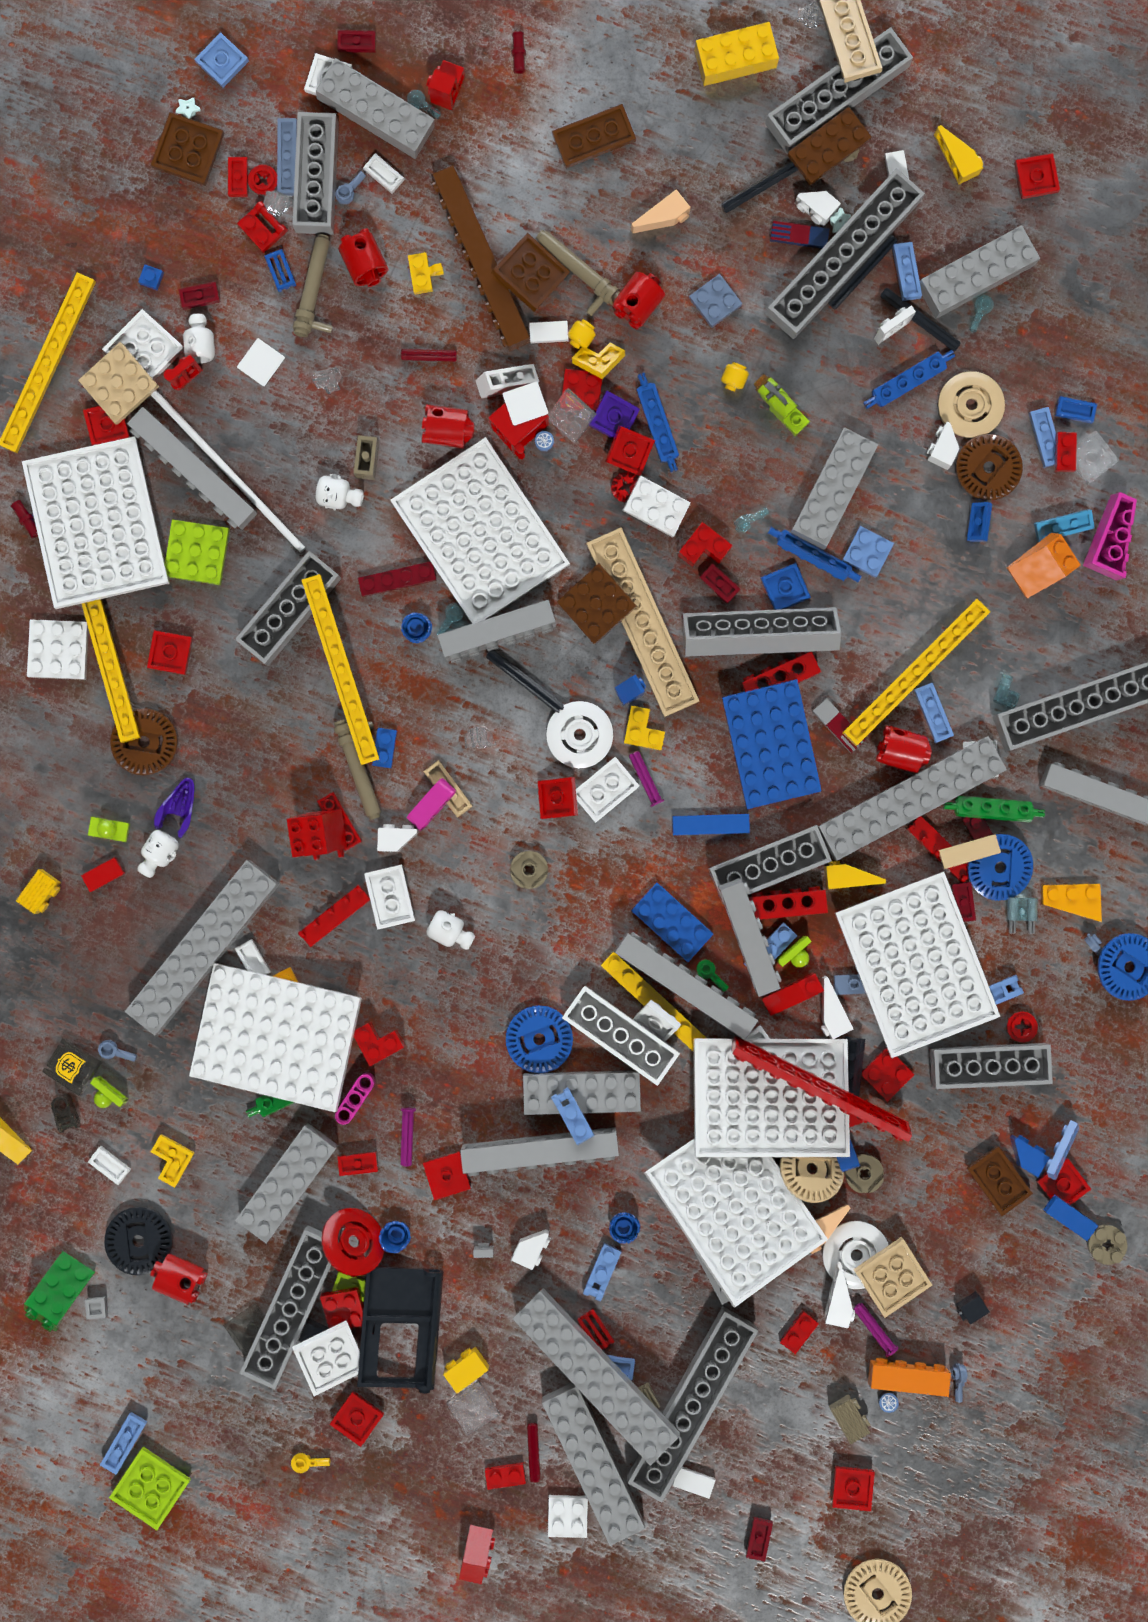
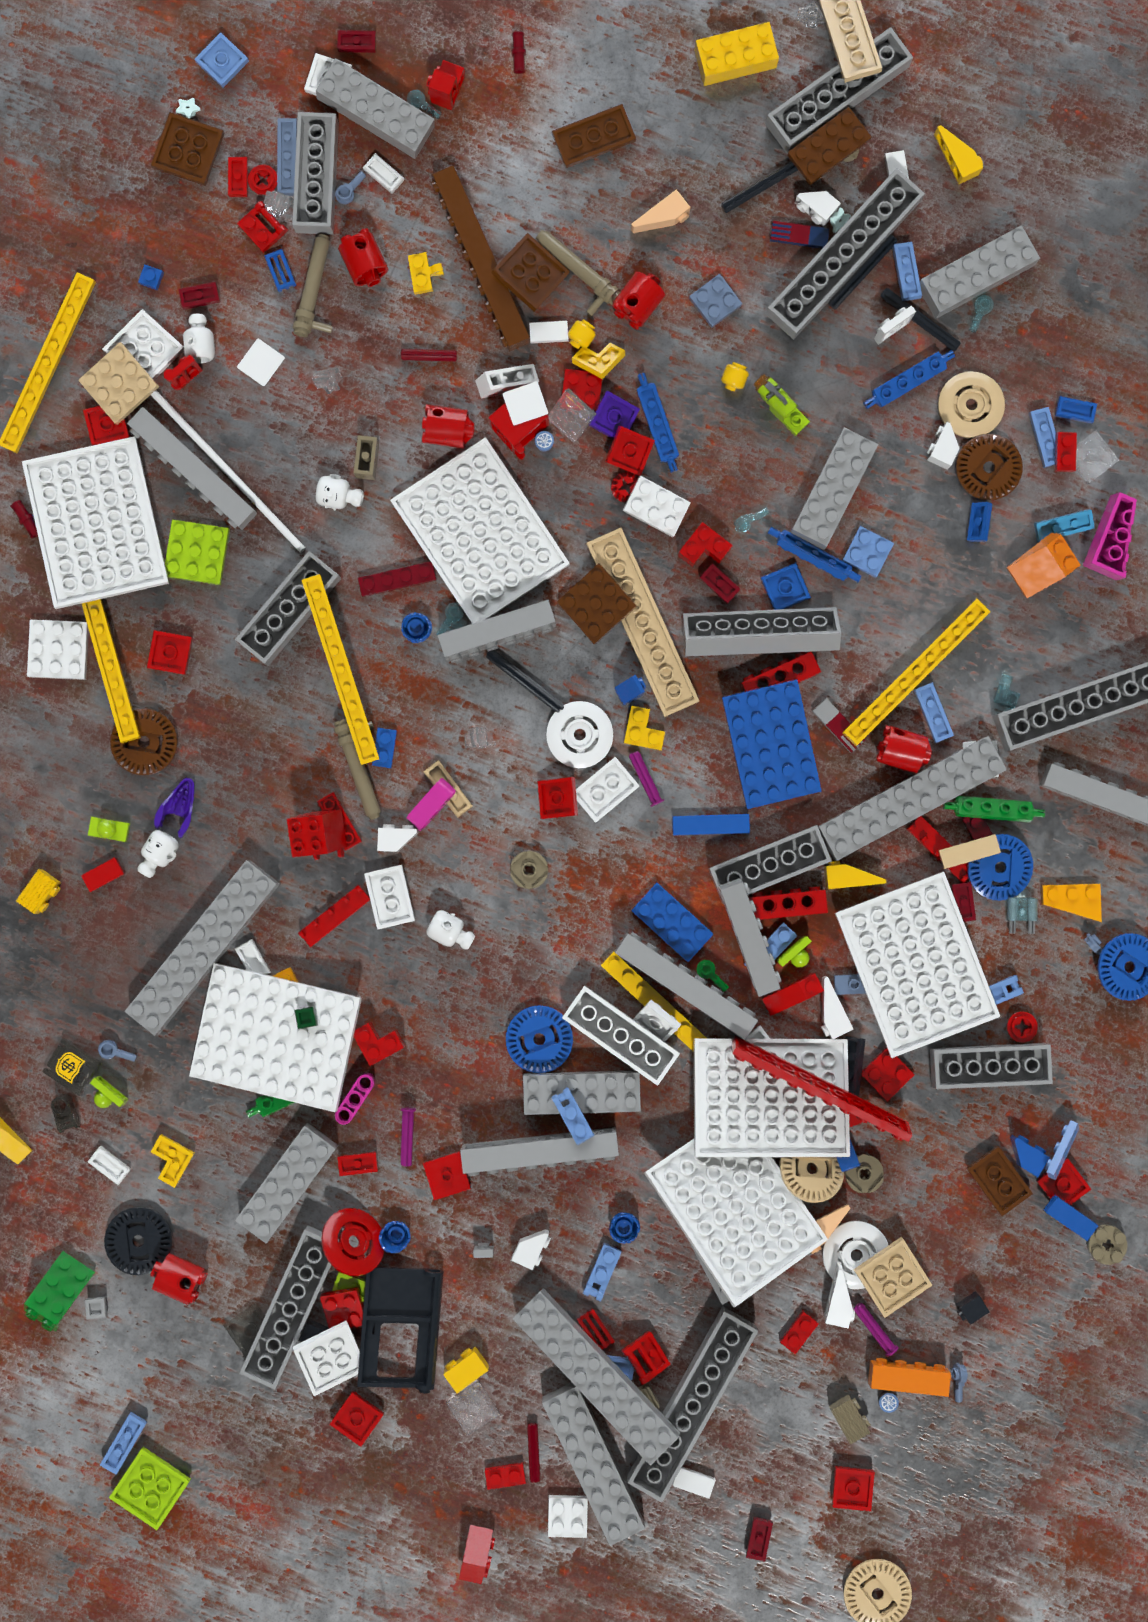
(301, 1462): yellow plate -> none
(306, 1017): none -> dark green tile
(651, 1354): none -> red plate
(1037, 176): red plate -> none

